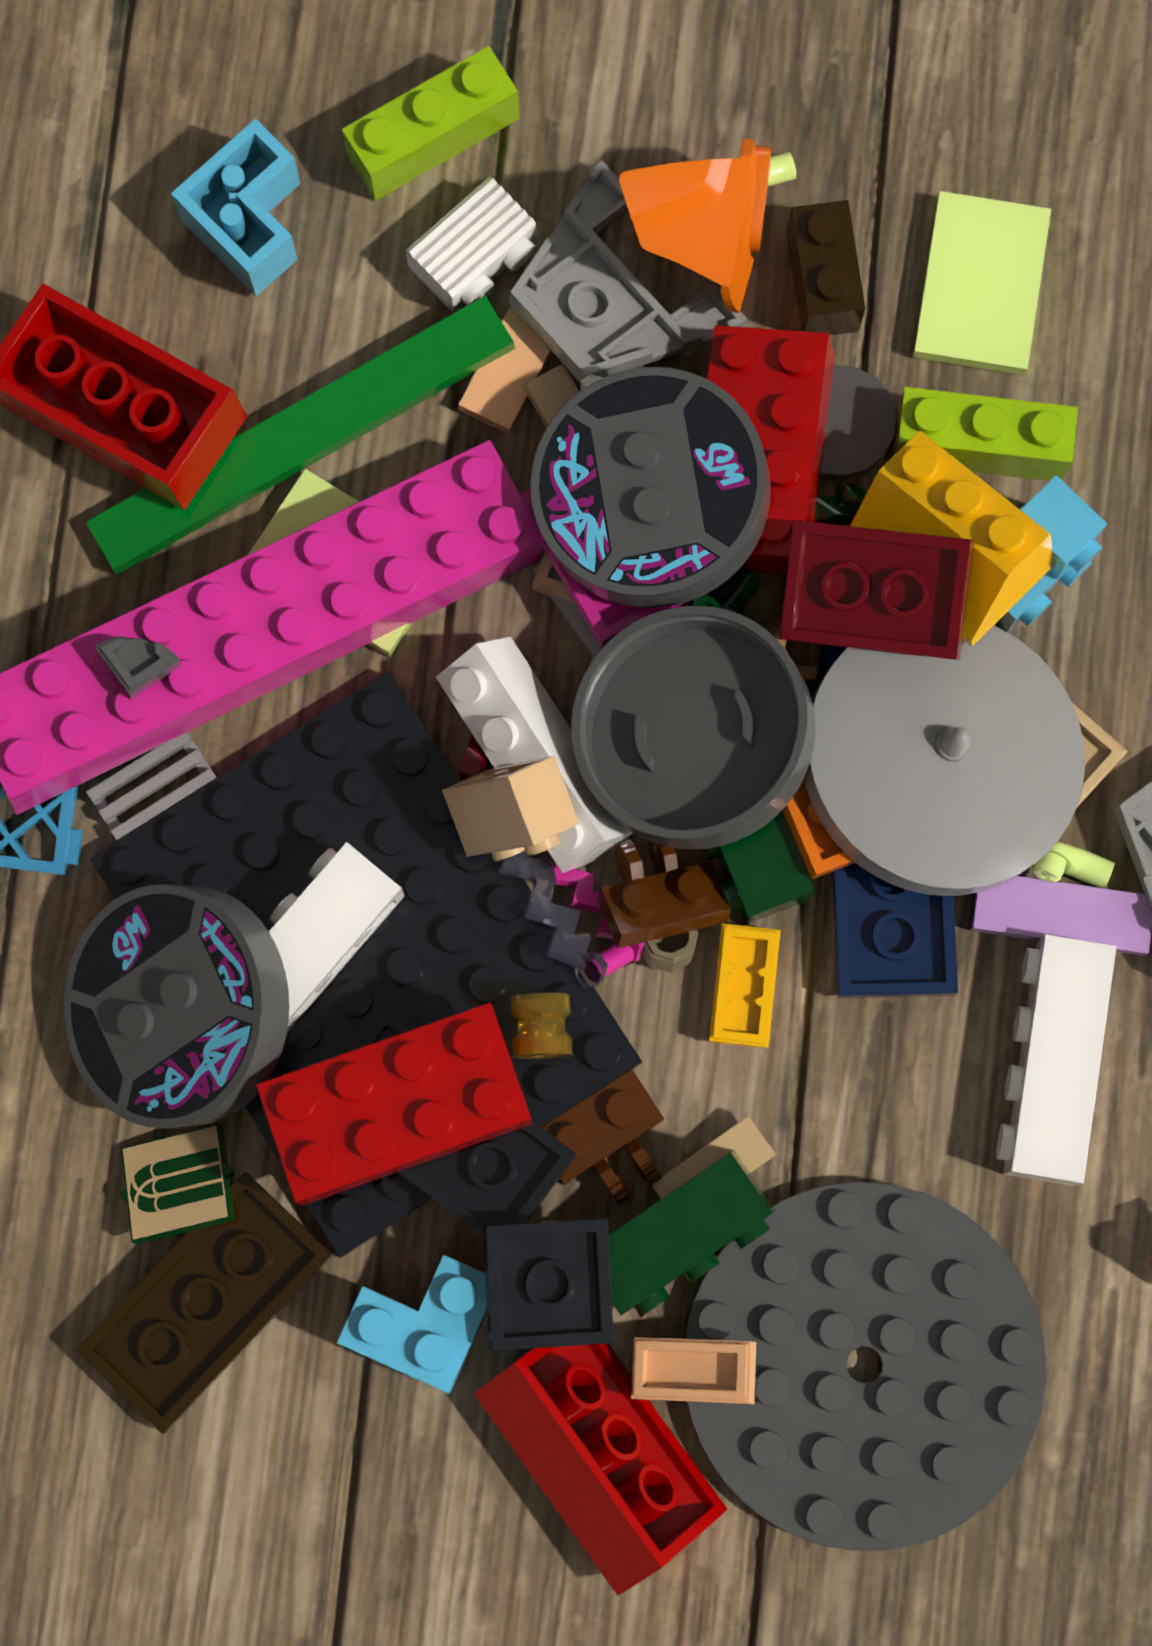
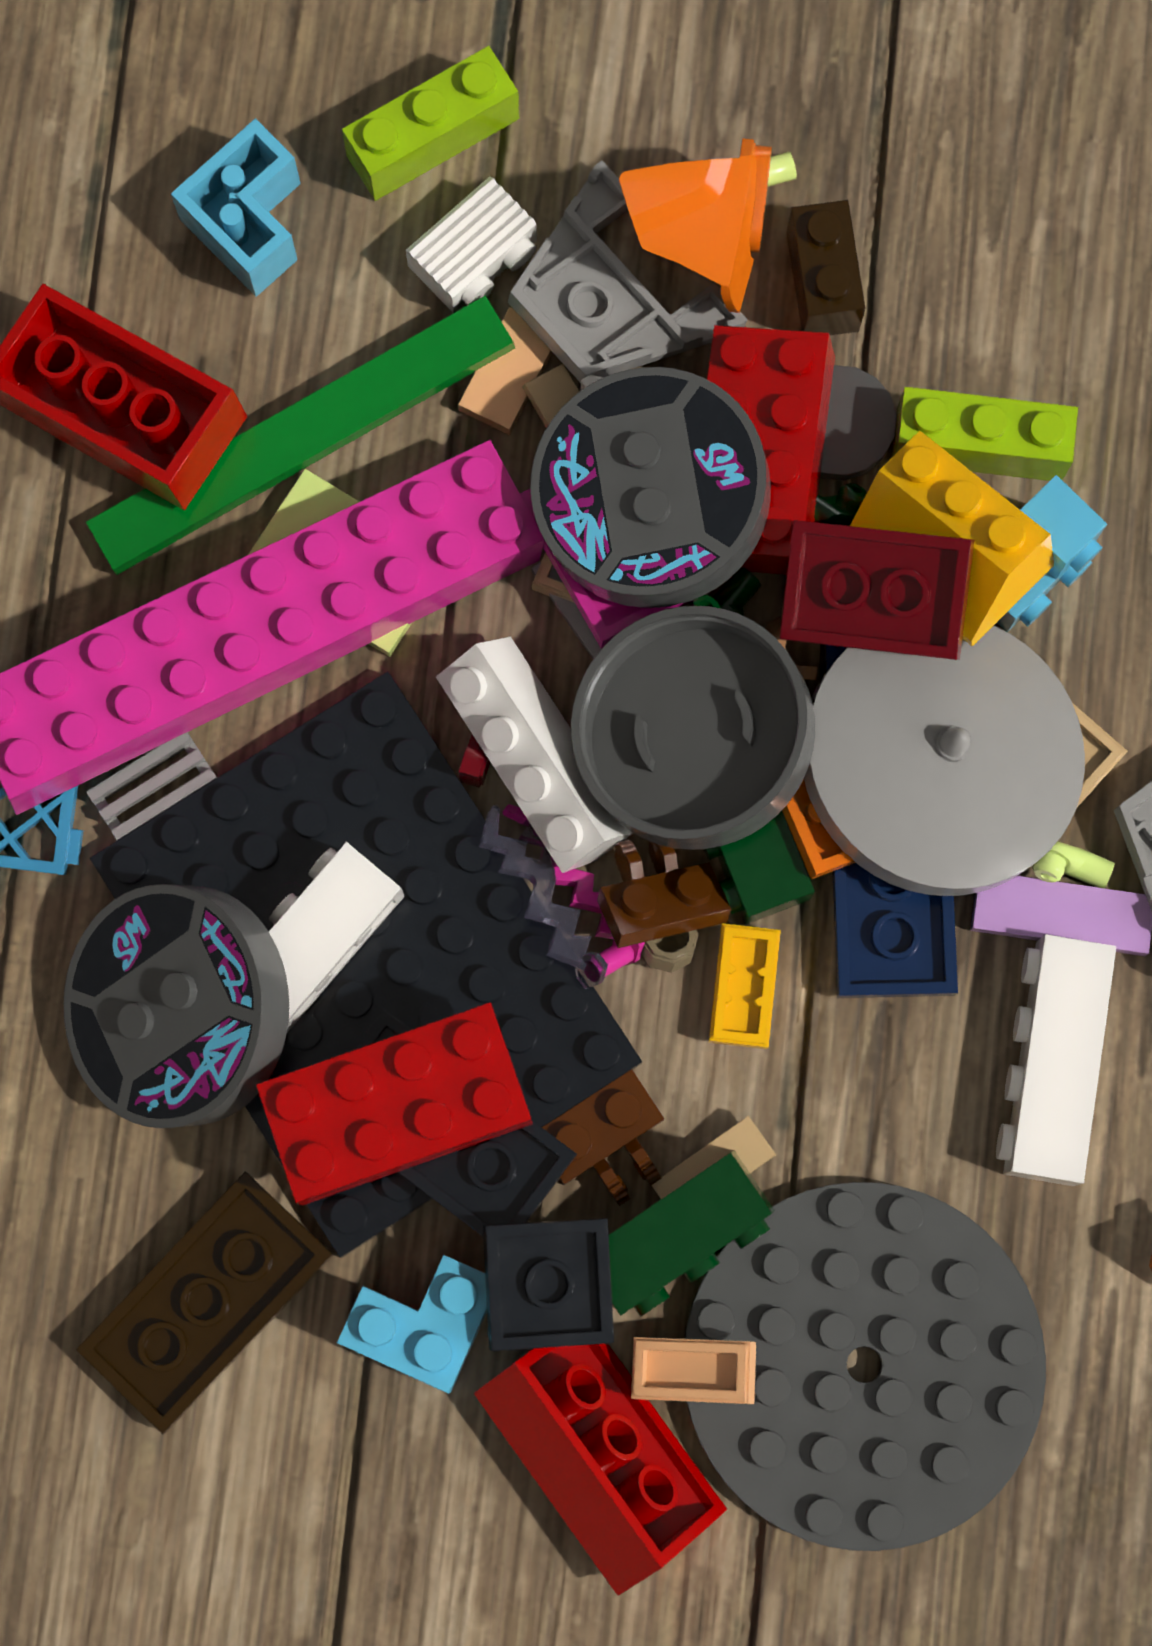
(136, 662): dark grey tile -> none
(177, 1184): piece -> none
(512, 809): tan brick -> none
(541, 1025): clear yellow wheel -> none
(982, 283): yellowish green tile -> none

